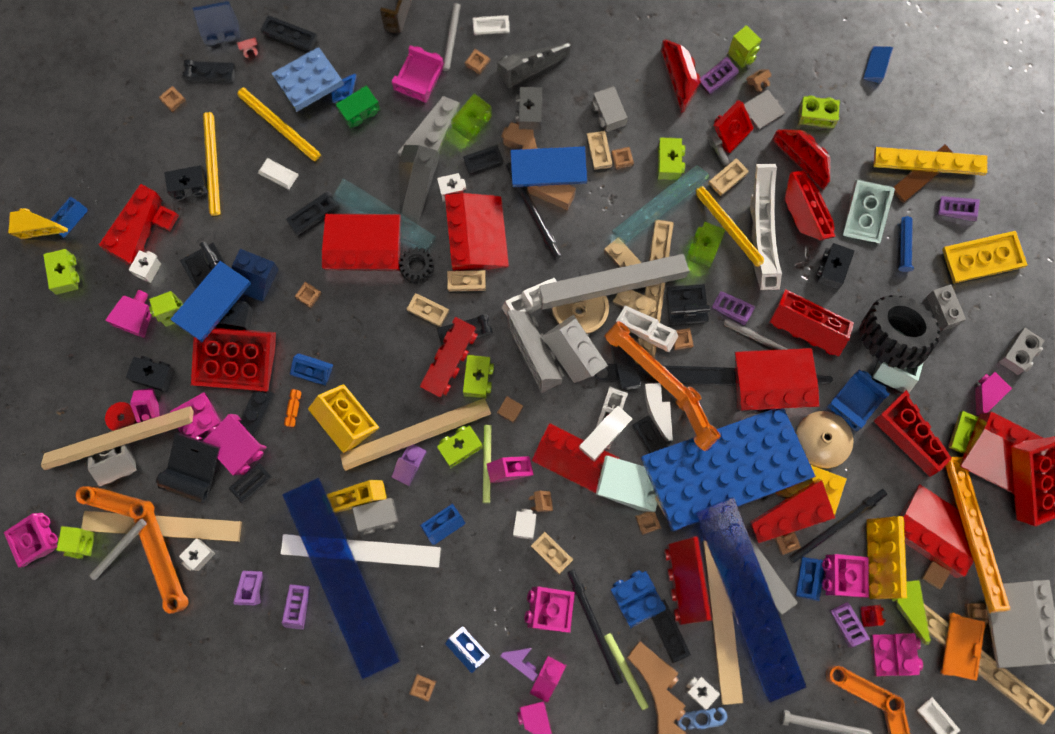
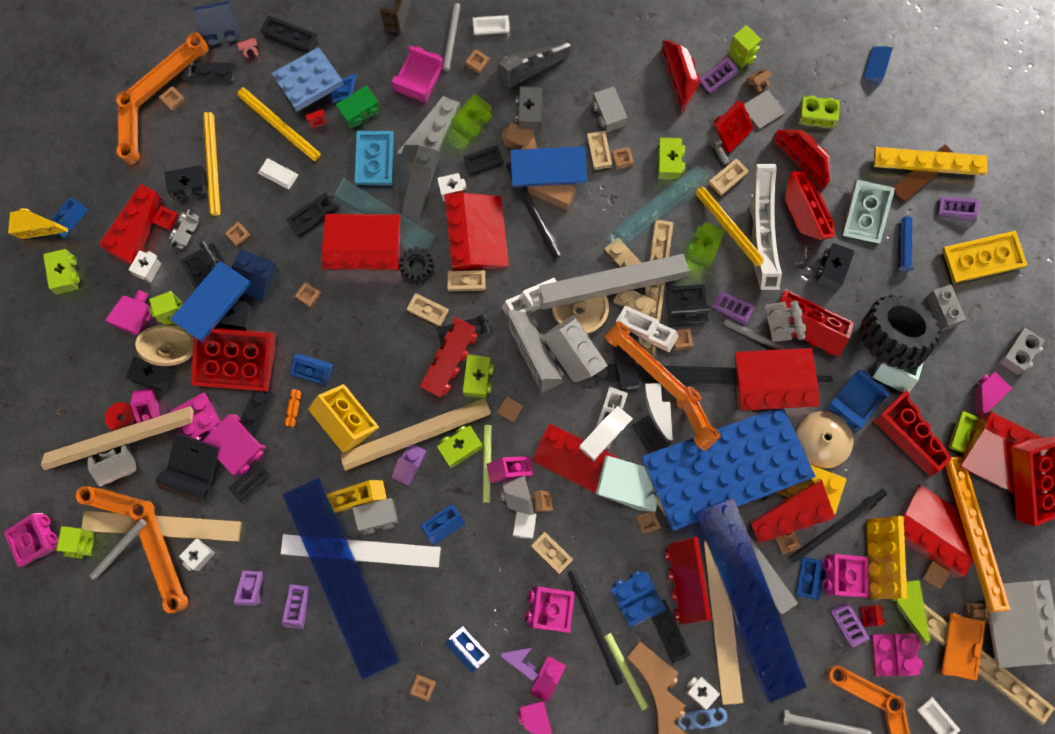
(146, 88): none -> orange piece
(164, 345): none -> tan dish
(180, 236): none -> light grey hinge
(237, 234): none -> medium nougat tile
(316, 119): none -> red tile
(374, 158): none -> dark azure plate
(517, 495): none -> light grey slope
(779, 322): none -> light grey plate

